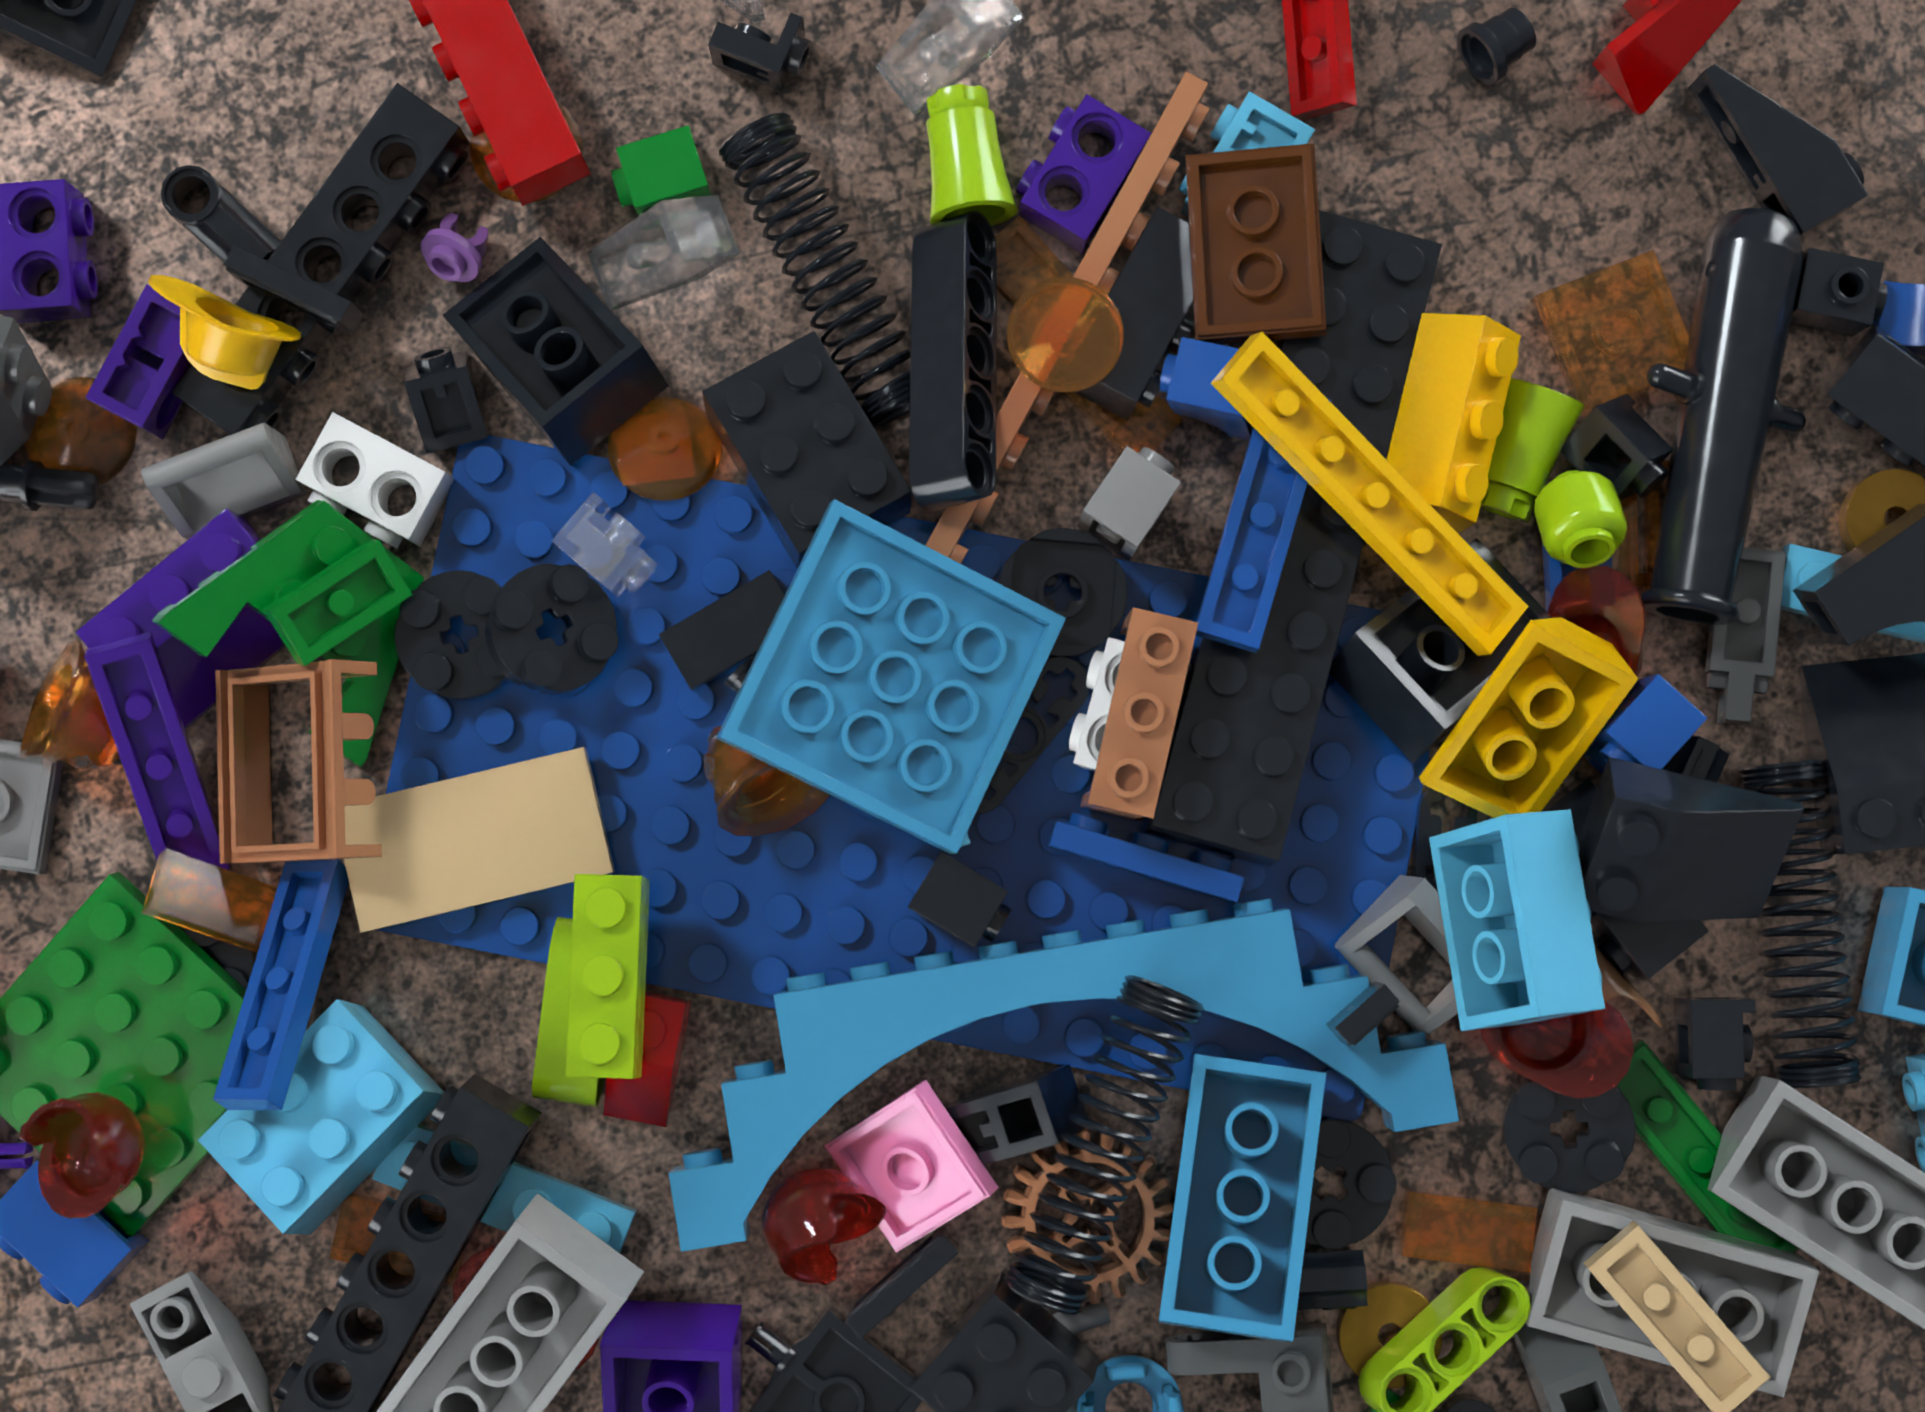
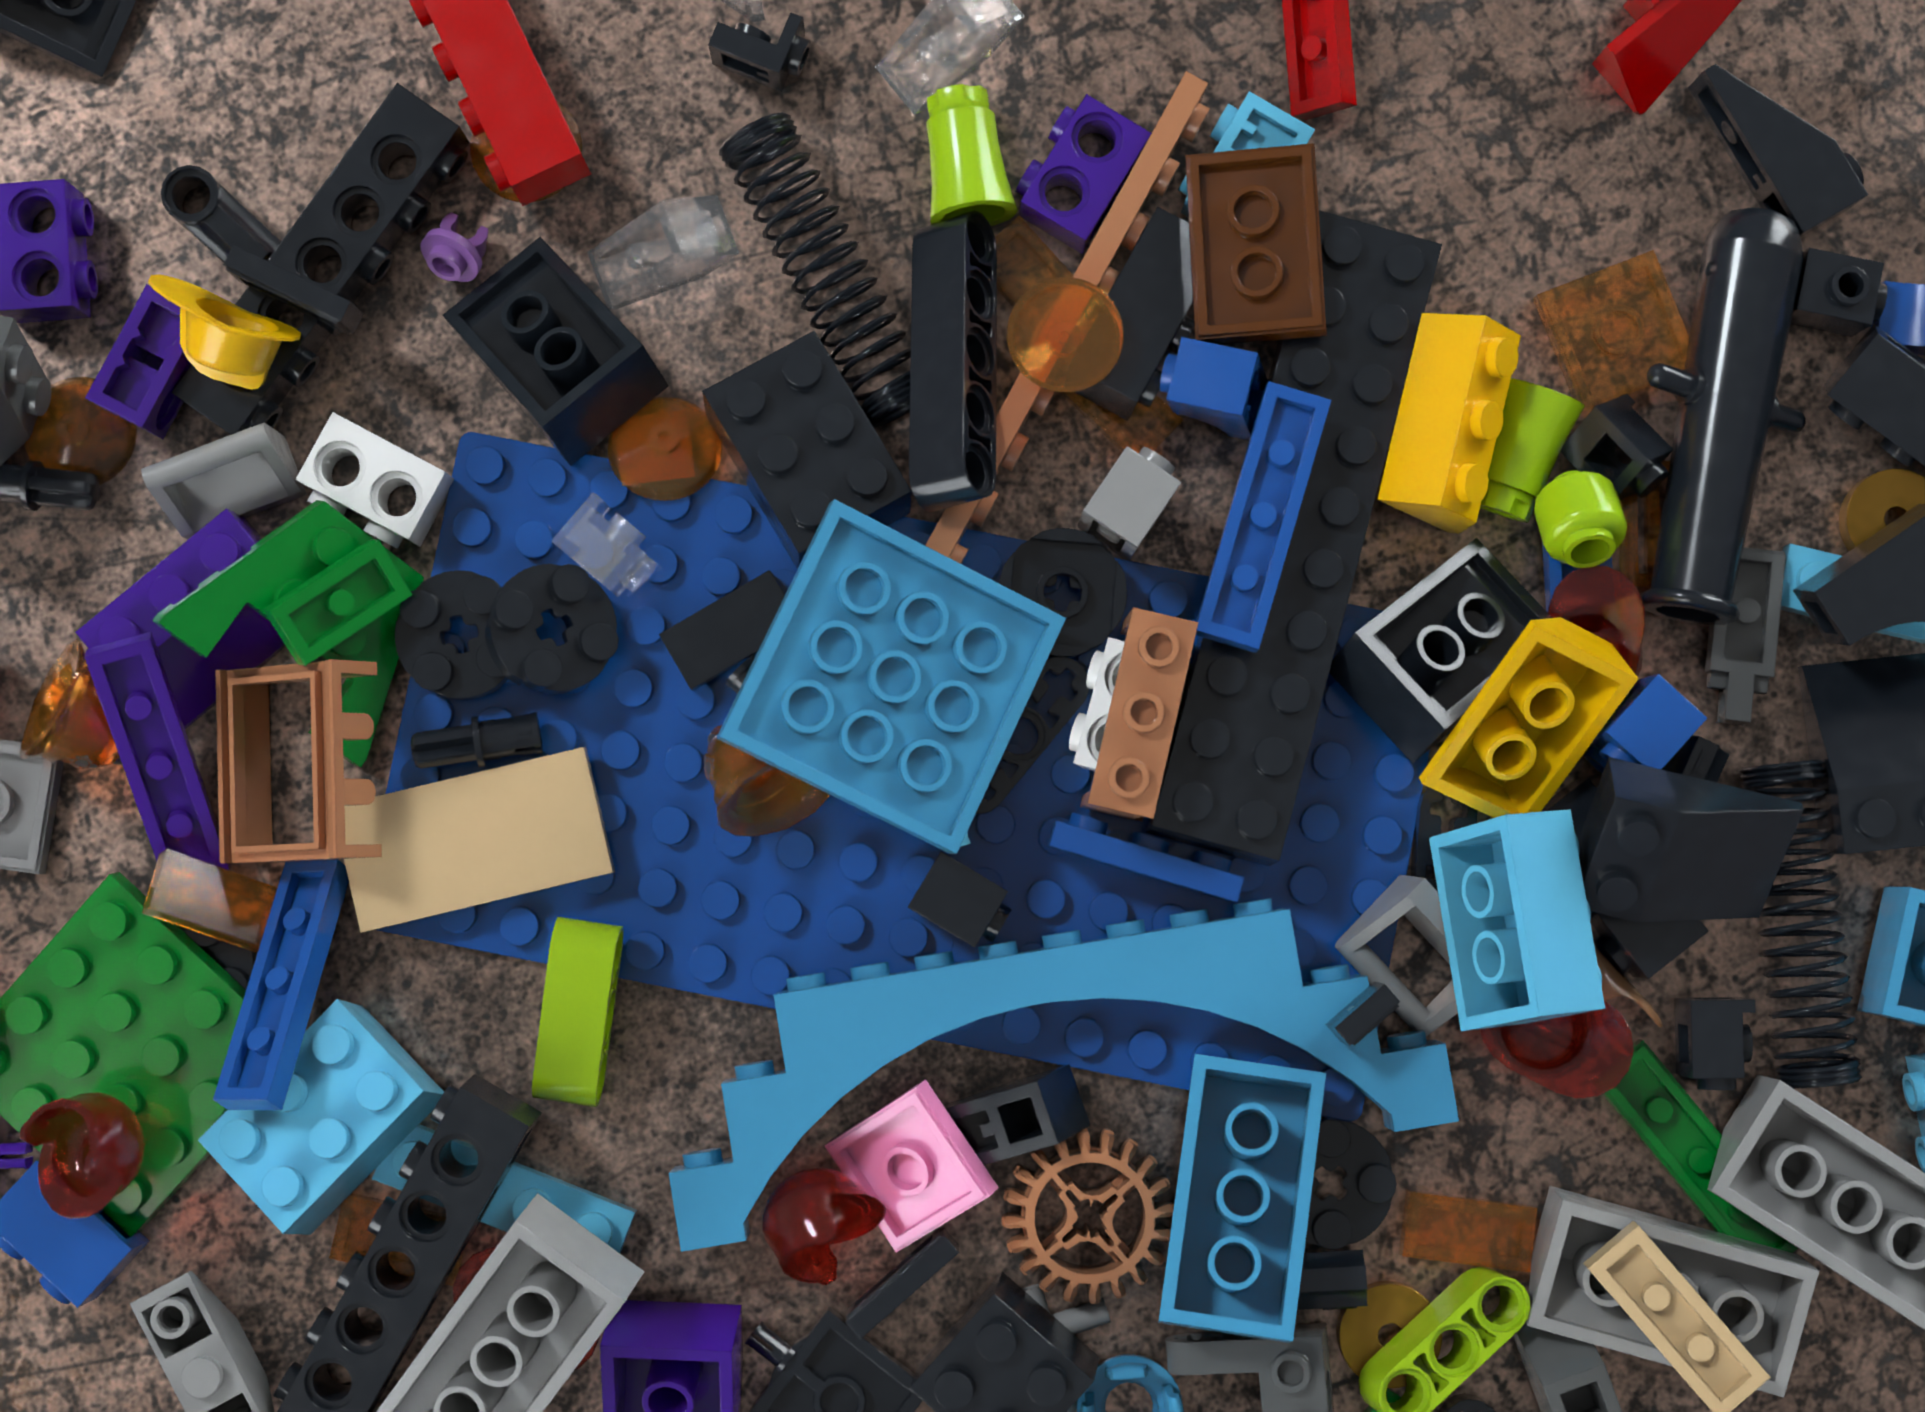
(444, 399): black bracket -> none
(478, 741): none -> black axle
(607, 976): lime brick -> none
(651, 1096): red slope -> none
(659, 170): green brick -> none
(1047, 1282): black piece -> none
(1369, 493): yellow plate -> none
(1495, 44): black piece -> none
(1574, 1166): black plate -> none

